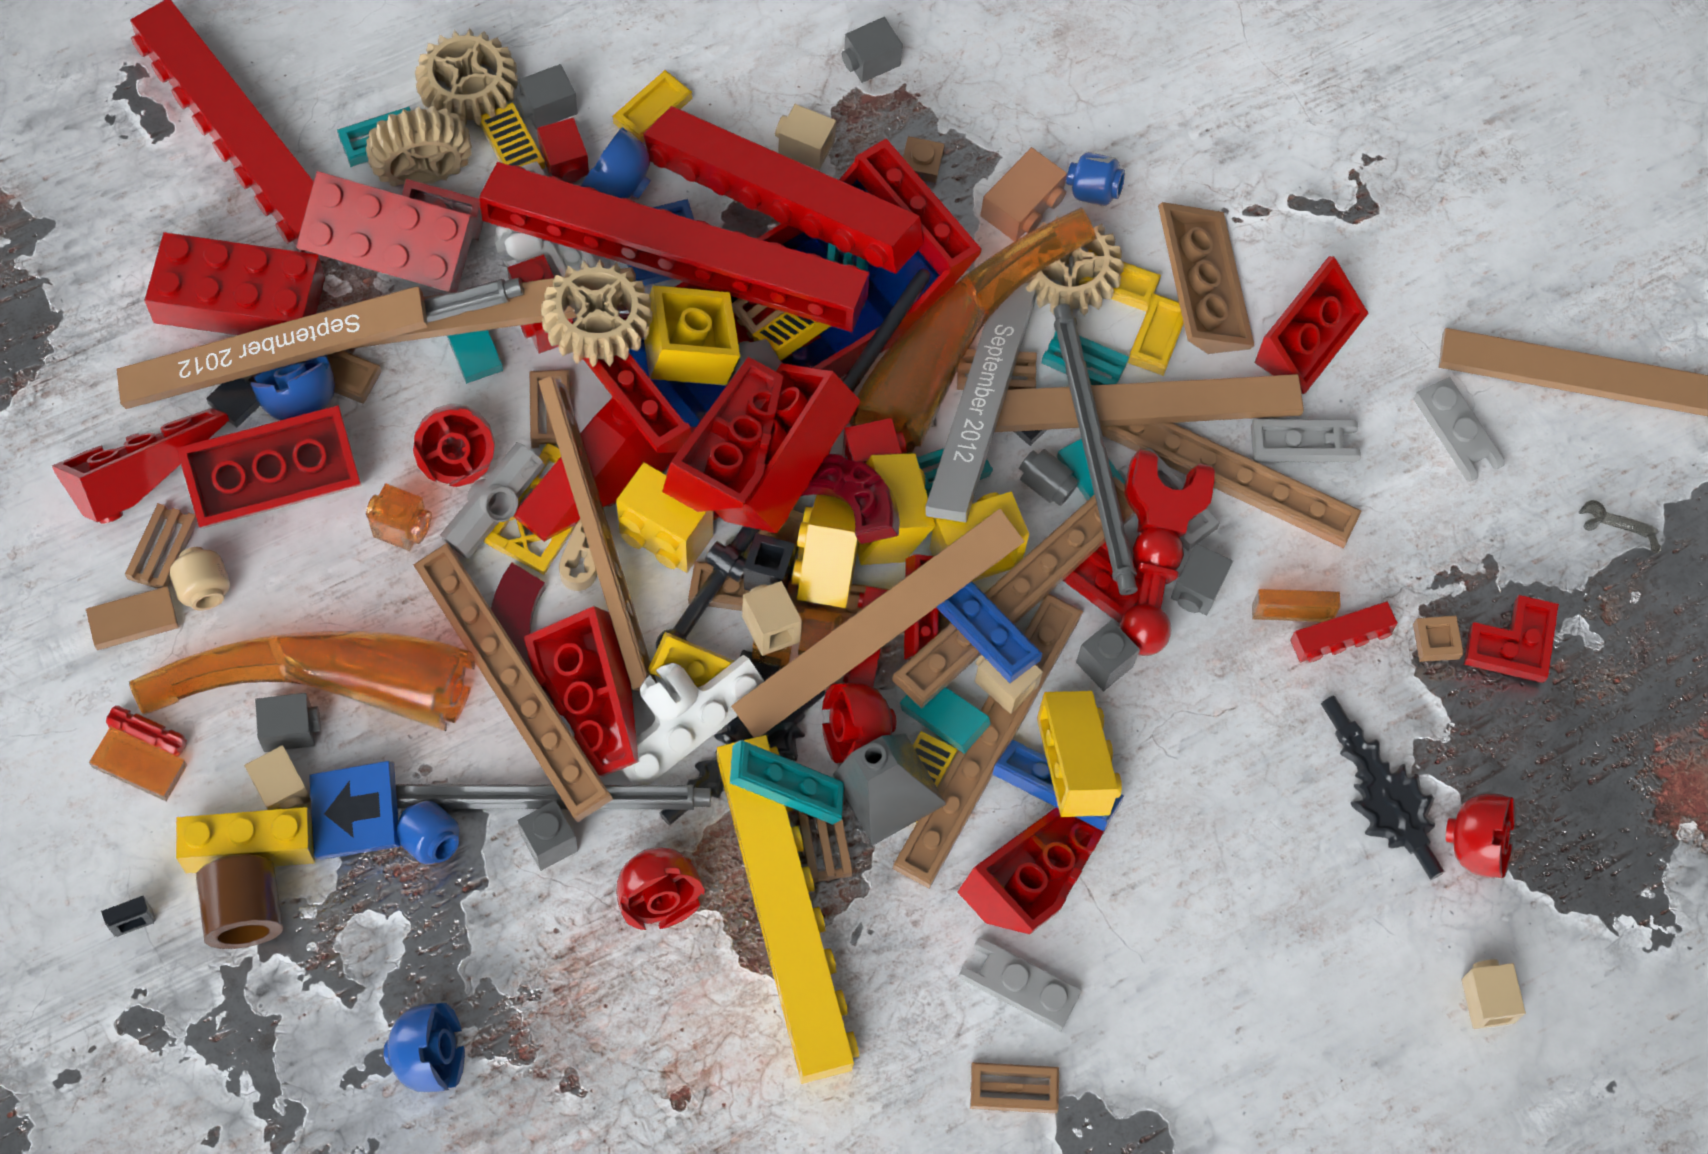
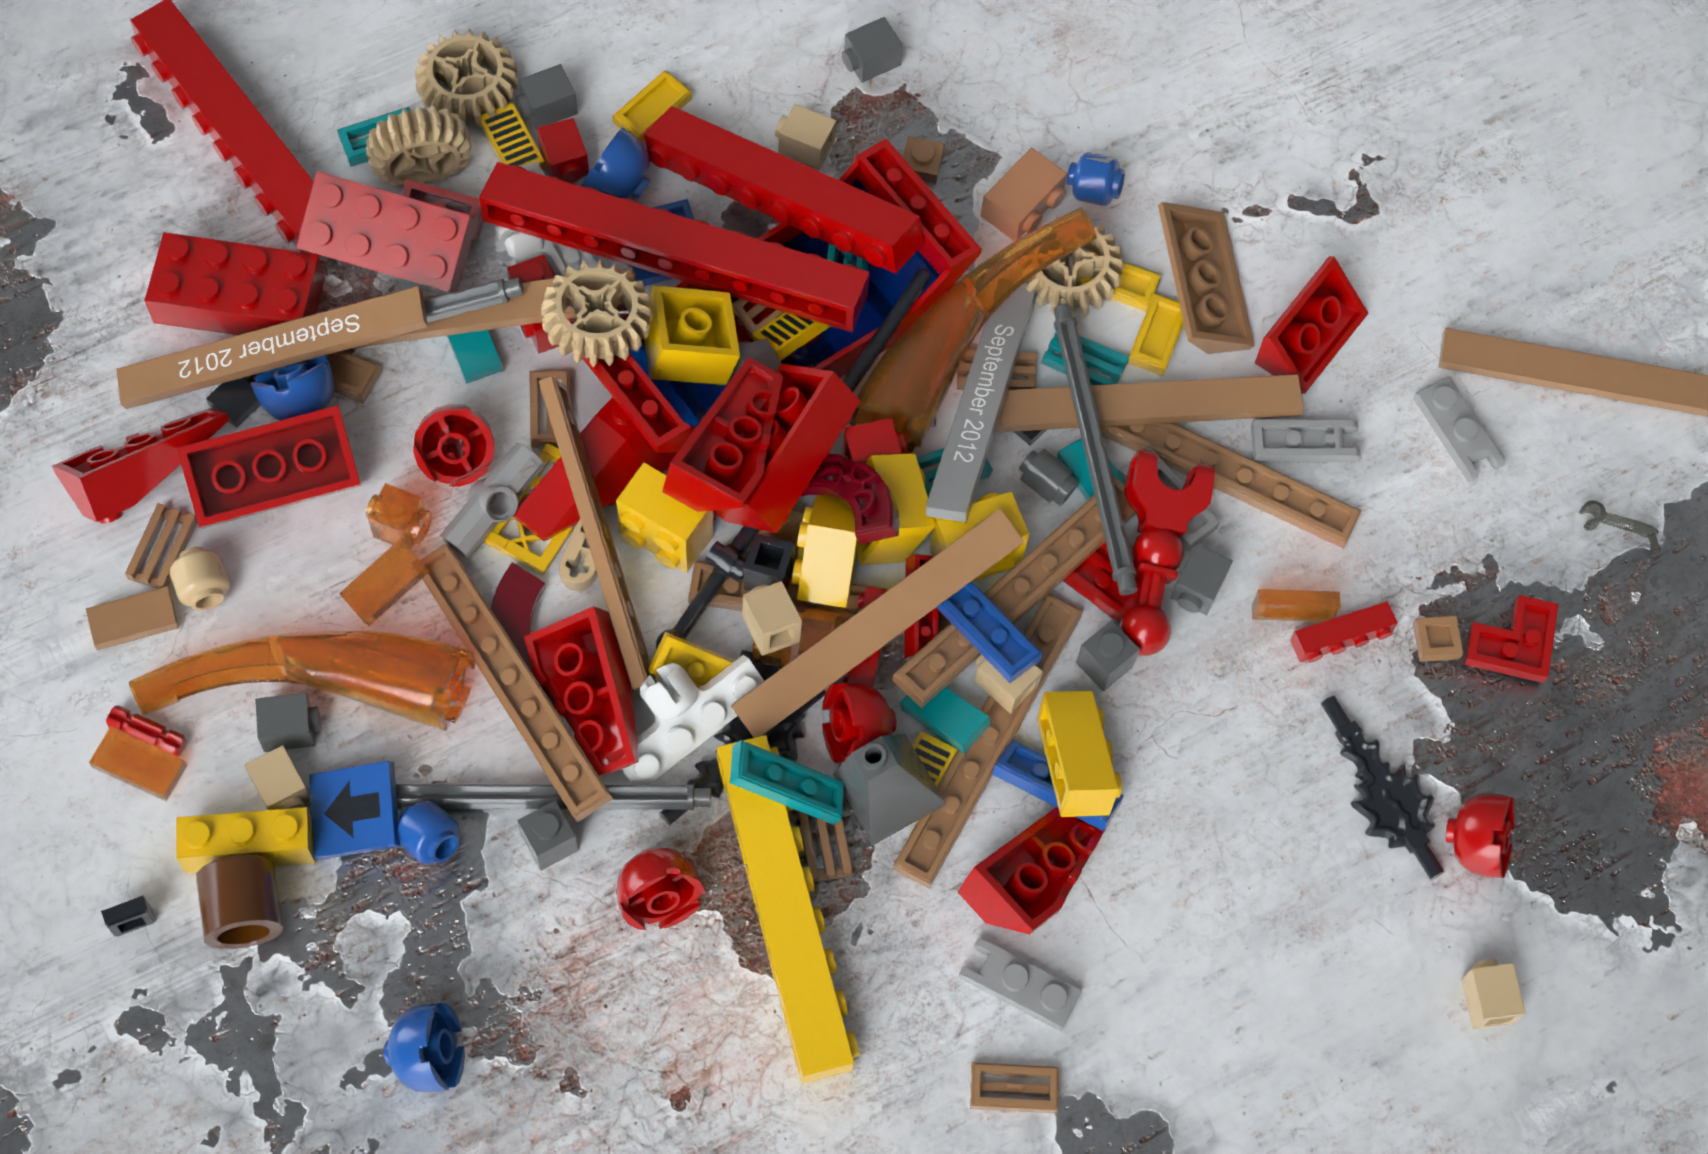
(384, 582): none -> clear orange tile

